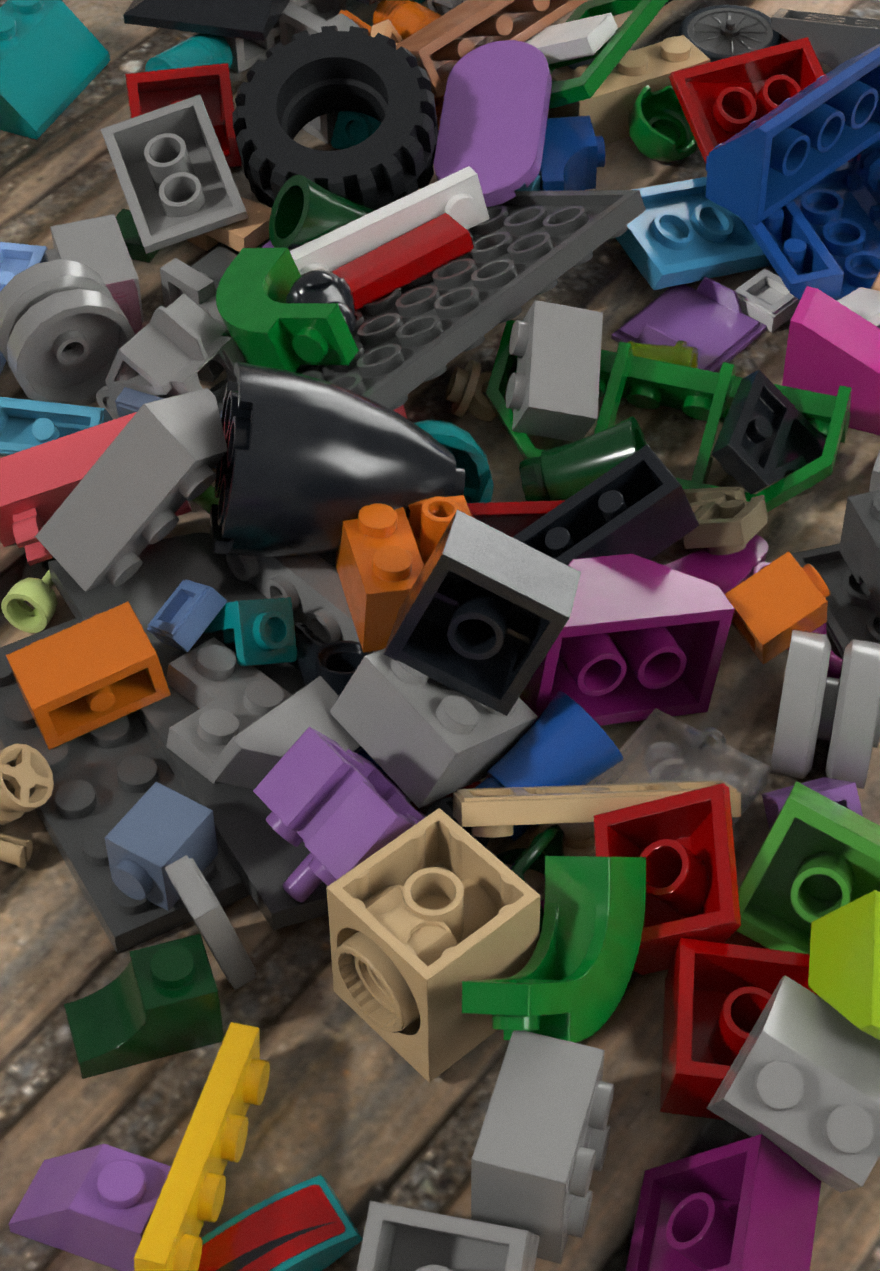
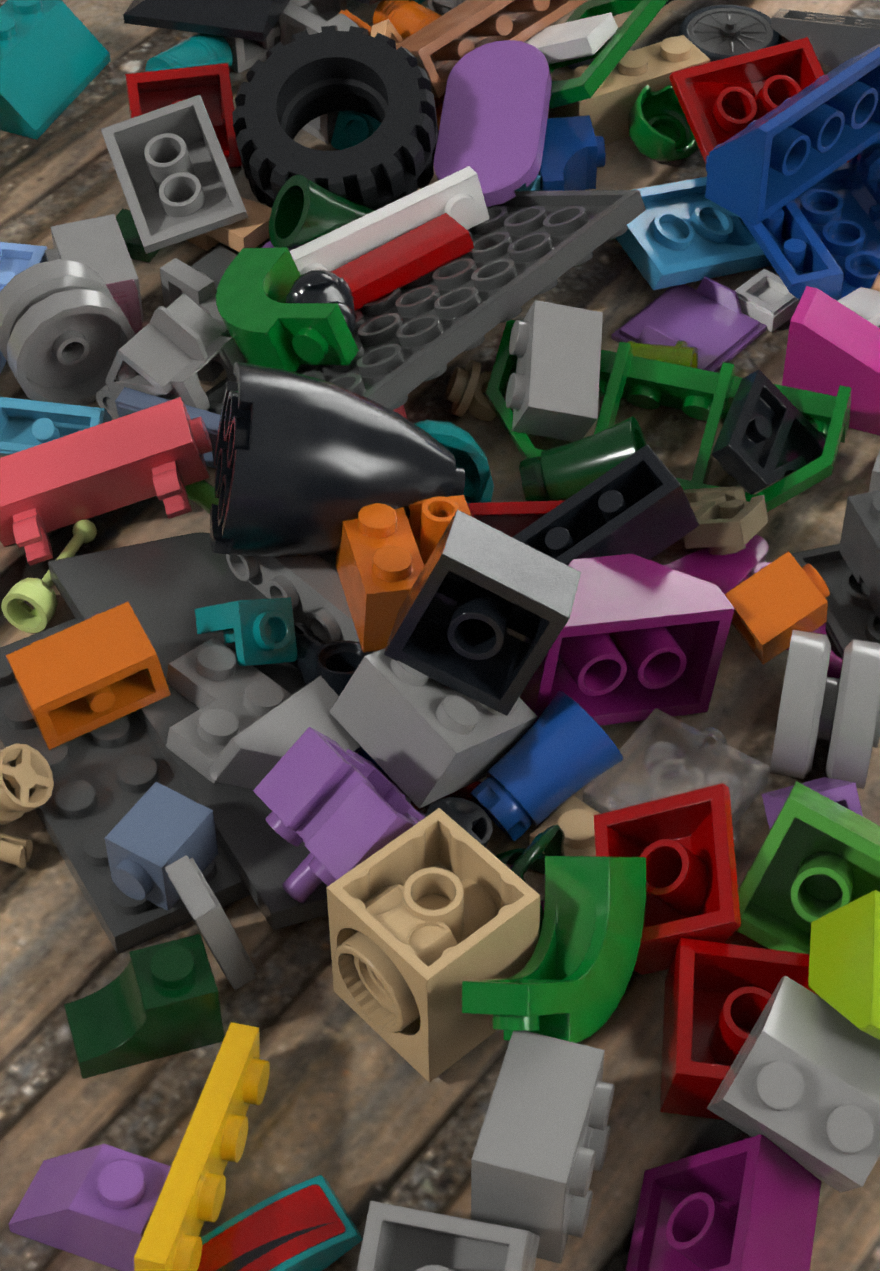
(136, 489): light grey slope -> none
(186, 614): medium blue tile -> none
(496, 810): tan plate -> none

